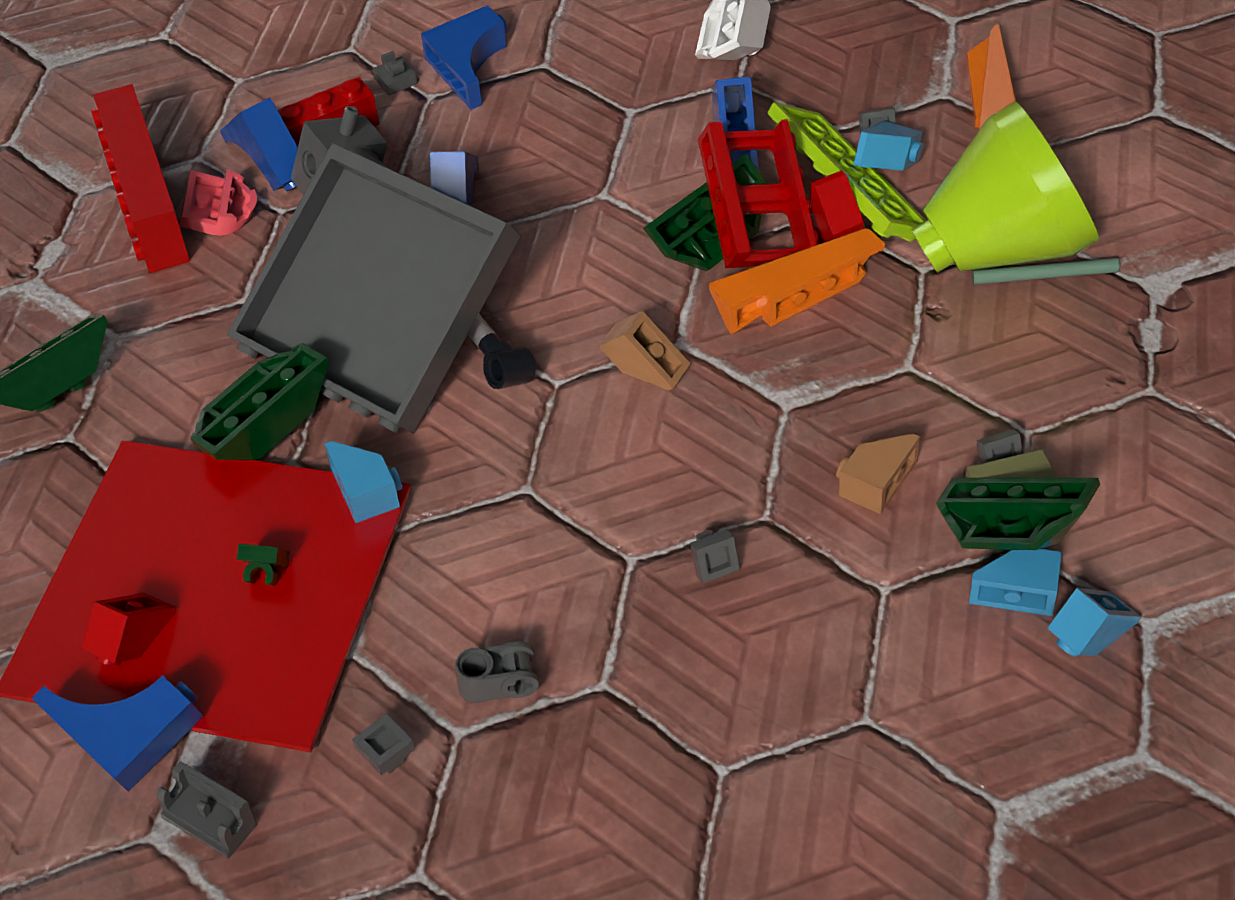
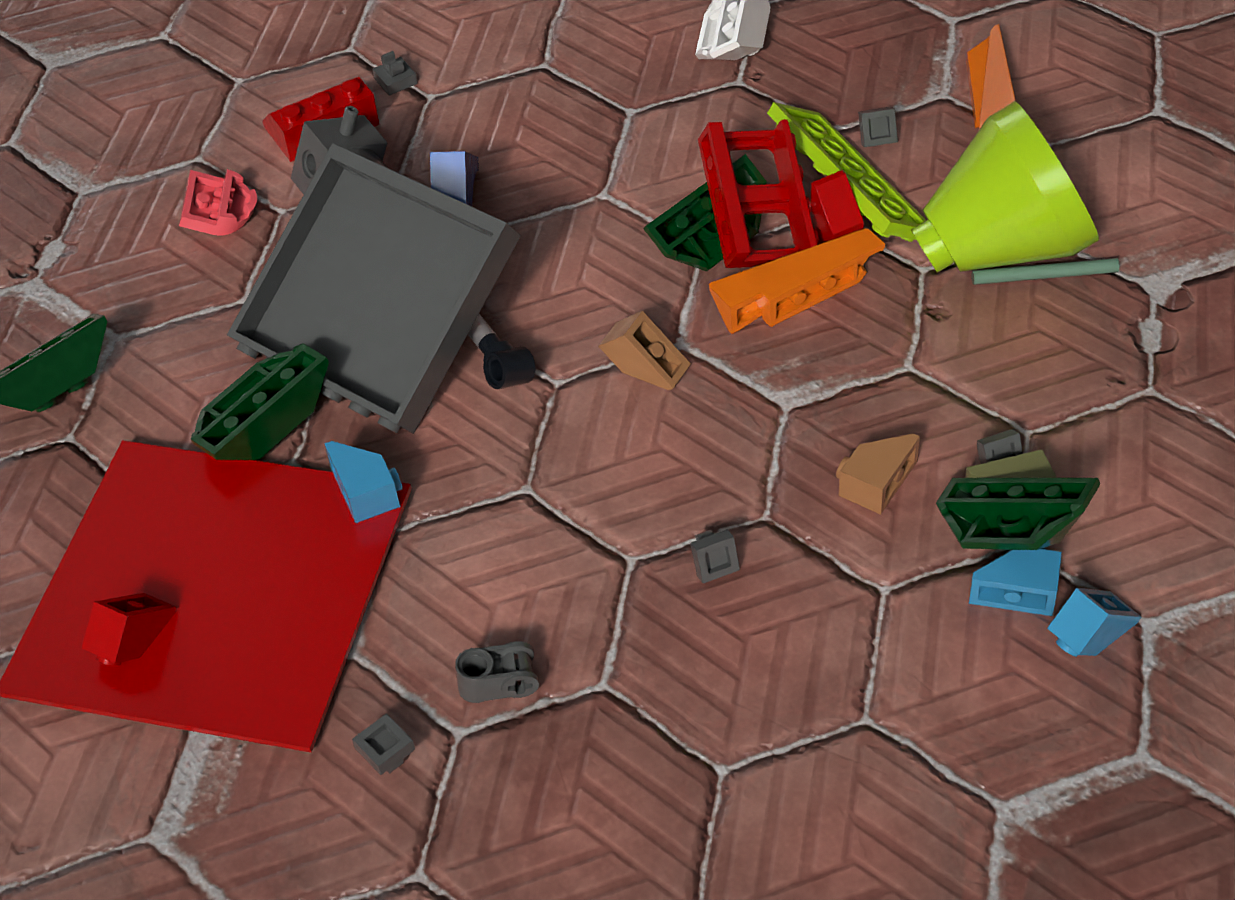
(130, 733): blue arch -> none
(138, 179): red brick -> none
(206, 810): dark grey hinge -> none
(262, 558): dark green tile -> none
(266, 141): blue arch -> none
(461, 48): blue arch -> none
(734, 108): blue arch -> none
(889, 147): dark azure slope -> none

